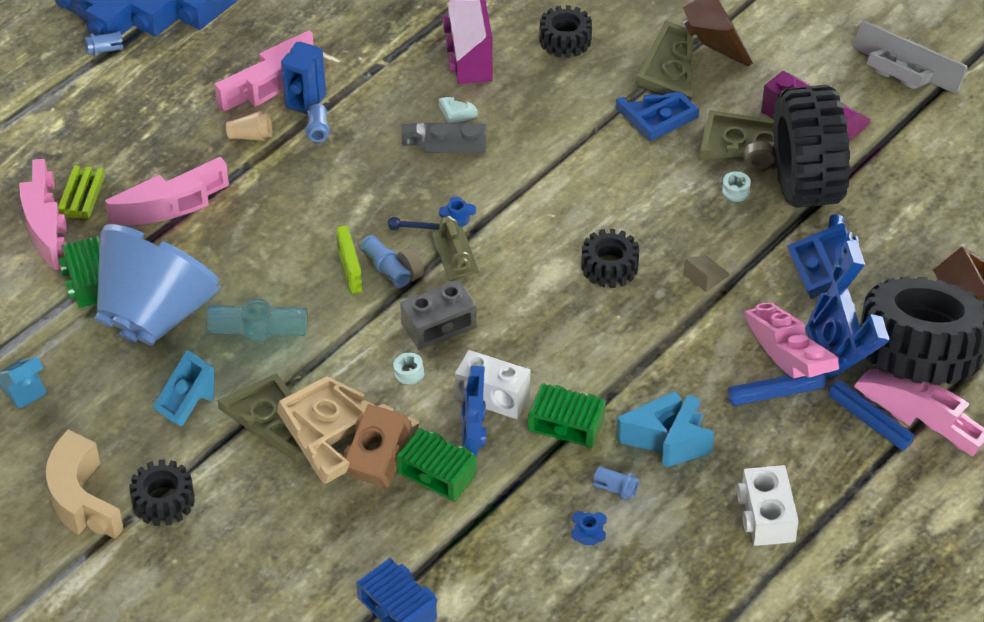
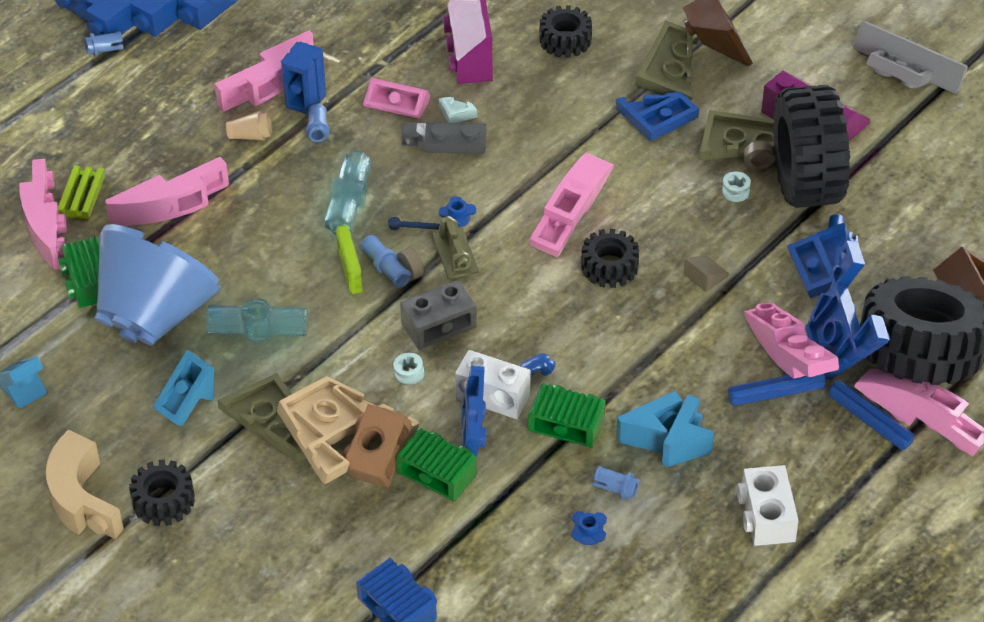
(348, 191): none -> clear light blue piece
(396, 98): none -> bright pink slope
(539, 362): none -> blue arm
(569, 203): none -> bright pink slope

